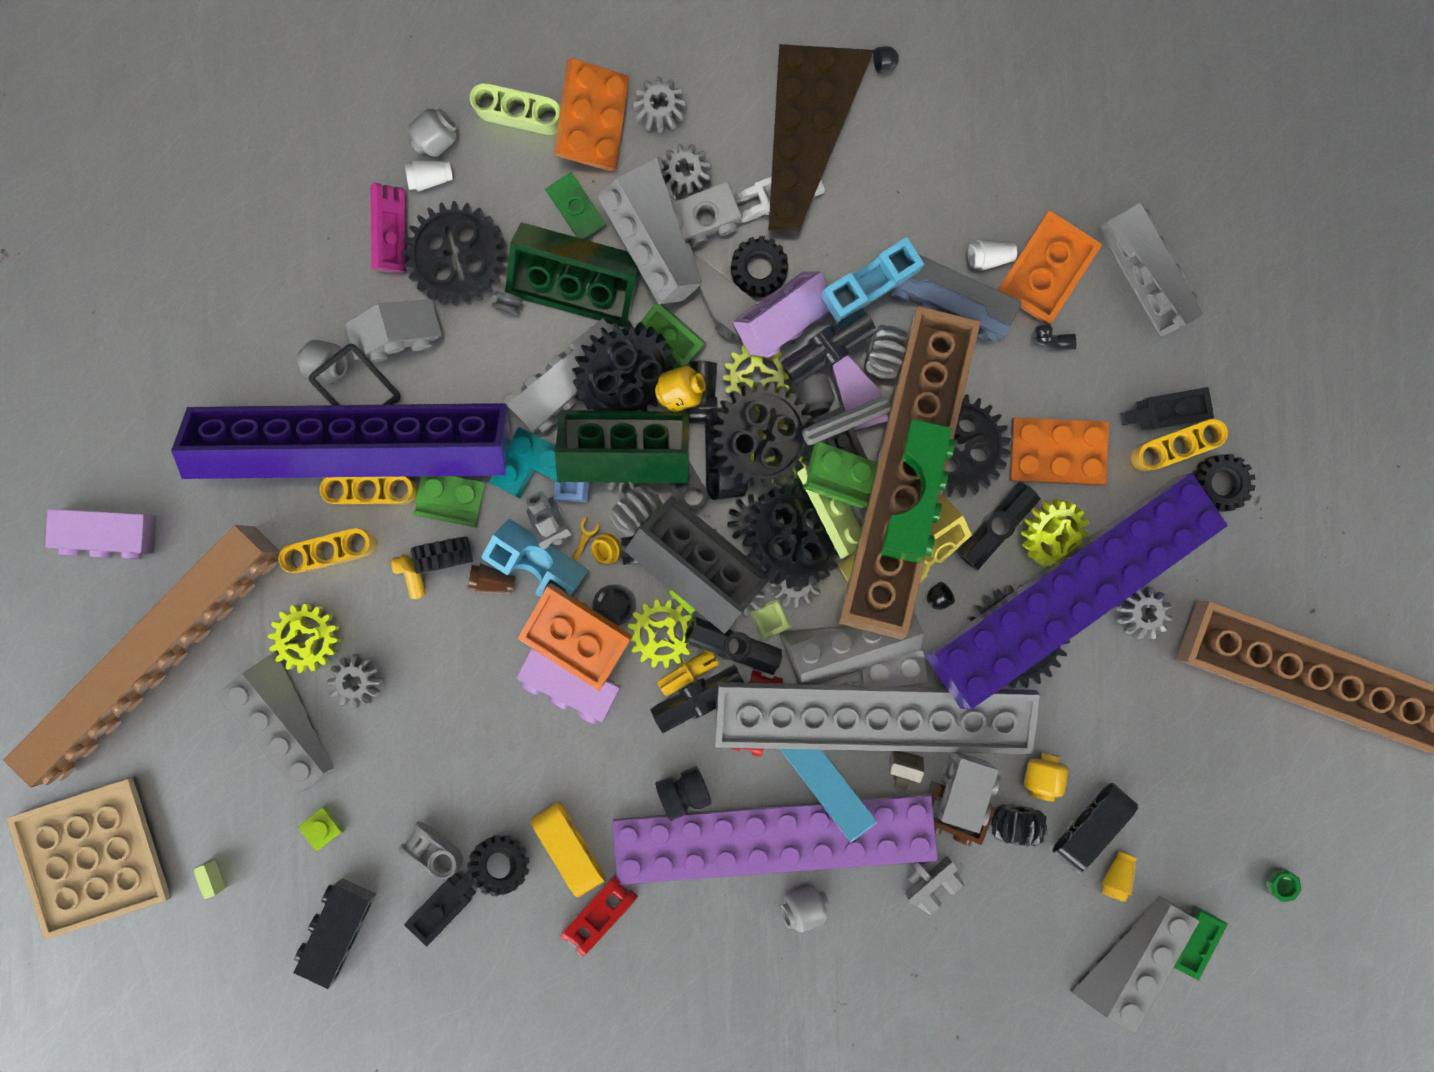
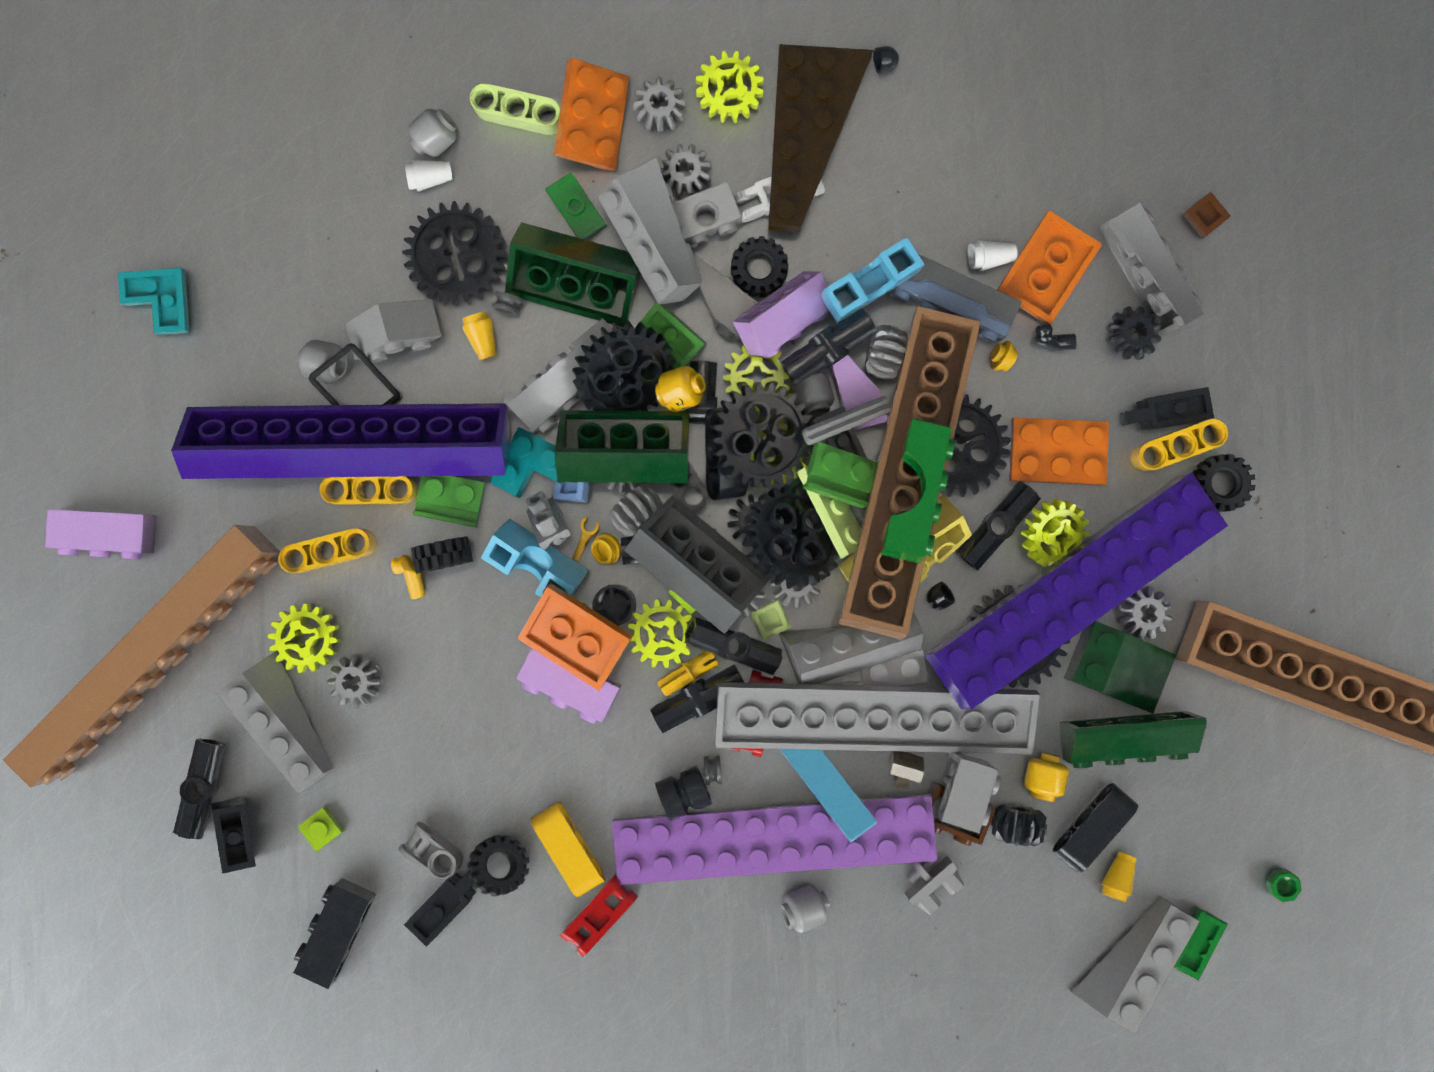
(88, 858): tan plate -> none
(164, 290): none -> teal plate
(193, 807): none -> black piece
(209, 879): yellowish green tile -> none
(233, 835): none -> black brick
(387, 228): dark pink hinge -> none
(480, 334): none -> yellow cone
(489, 580): reddish brown cone -> none
(712, 770): none -> dark grey bush
(739, 95): none -> neon yellow gear
(1003, 356): none -> yellow plate
(1120, 666): none -> dark green slope
(1122, 338): none -> black gear
(1132, 737): none -> dark green slope
(1206, 215): none -> reddish brown plate

